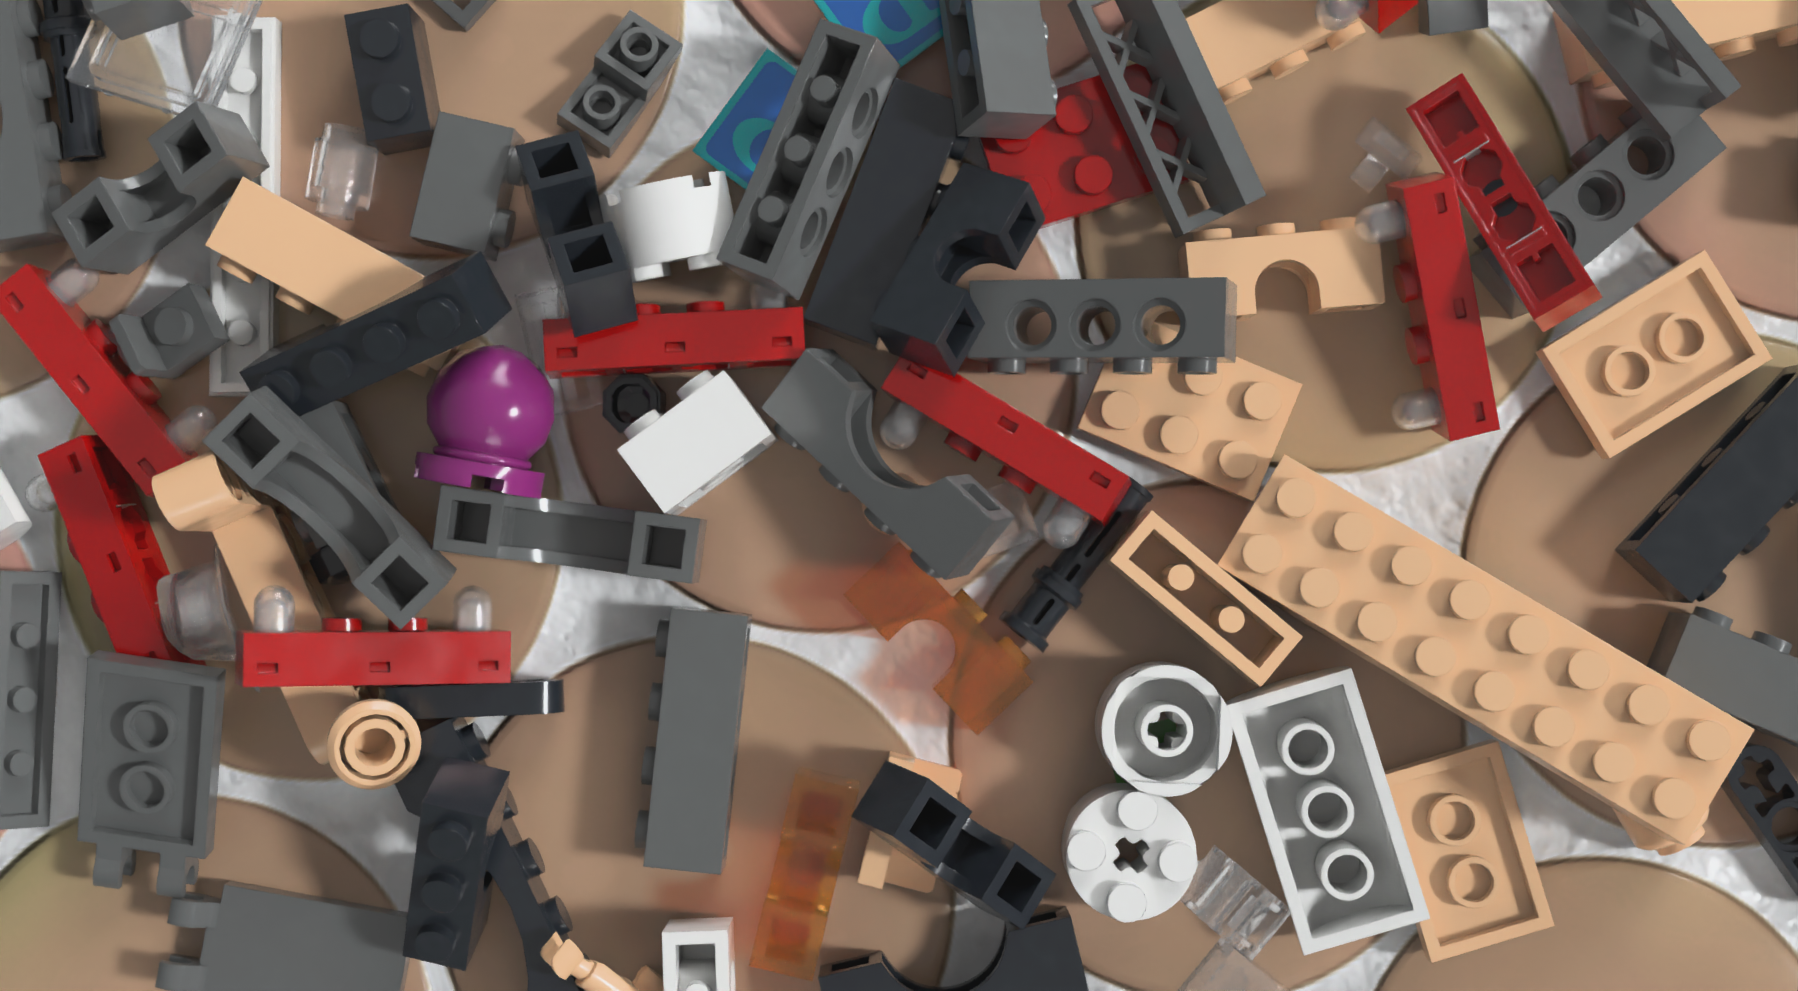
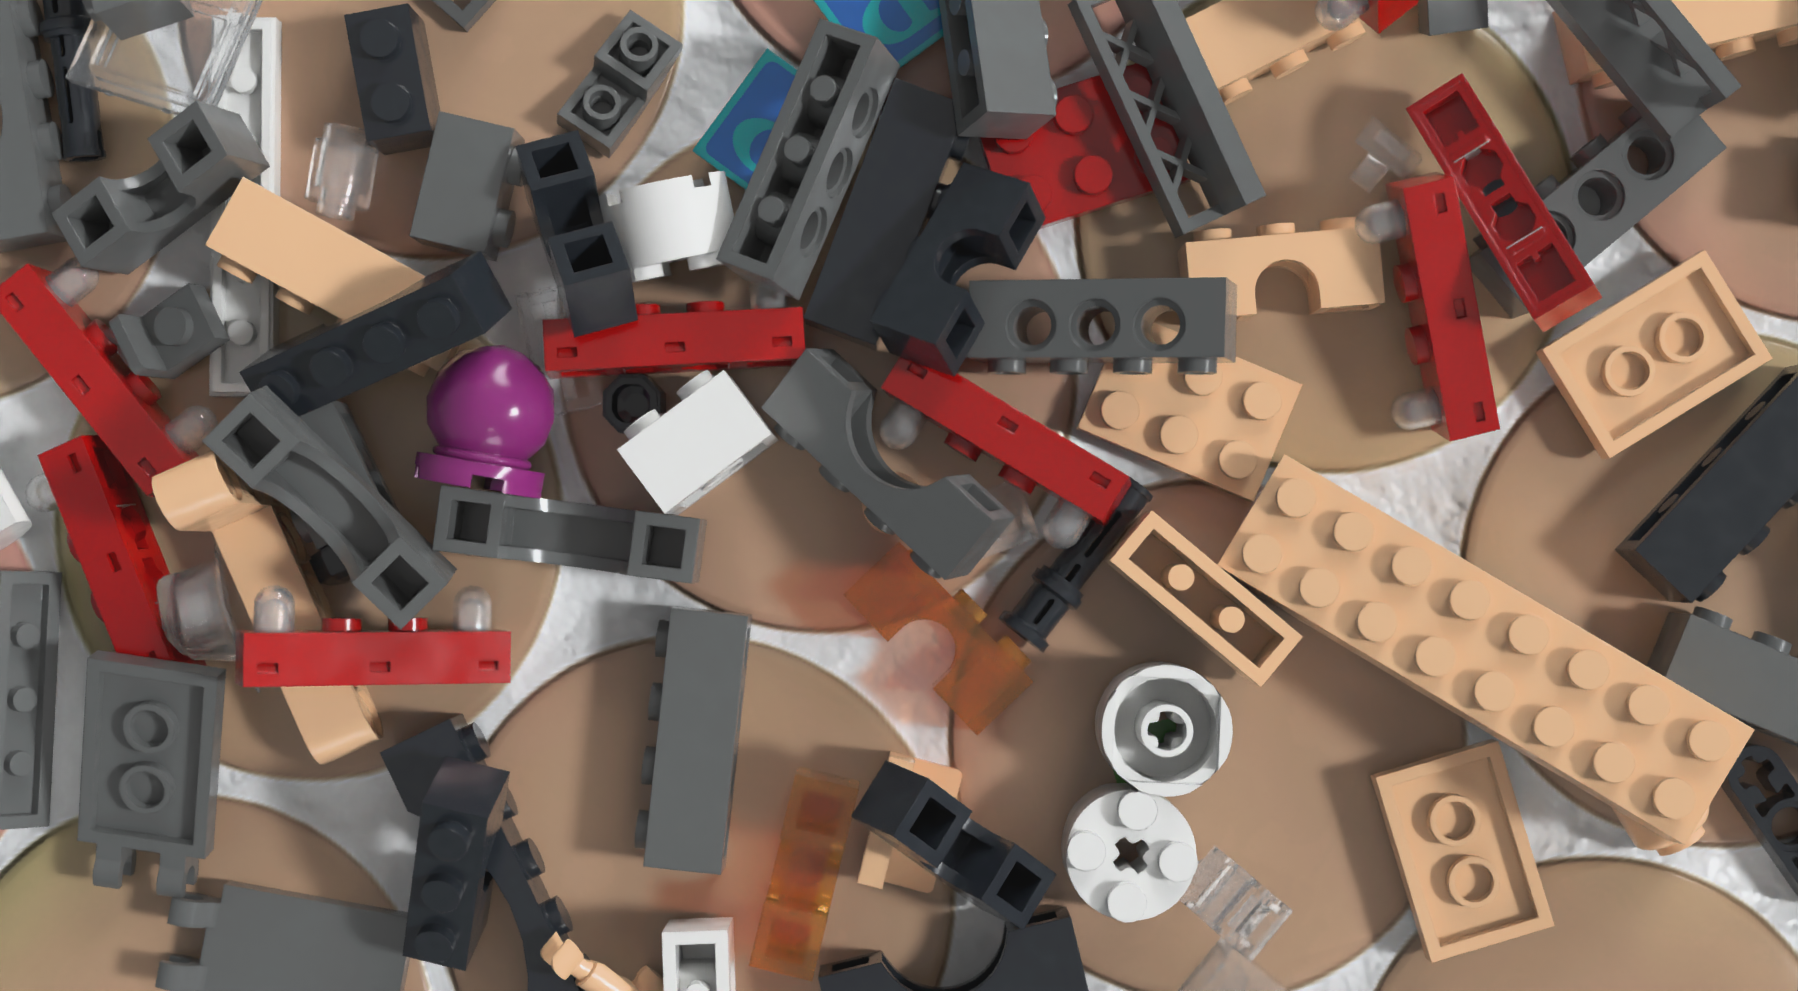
(373, 744): light nougat brick -> none
(478, 700): black beam -> none
(1326, 809): white brick -> none

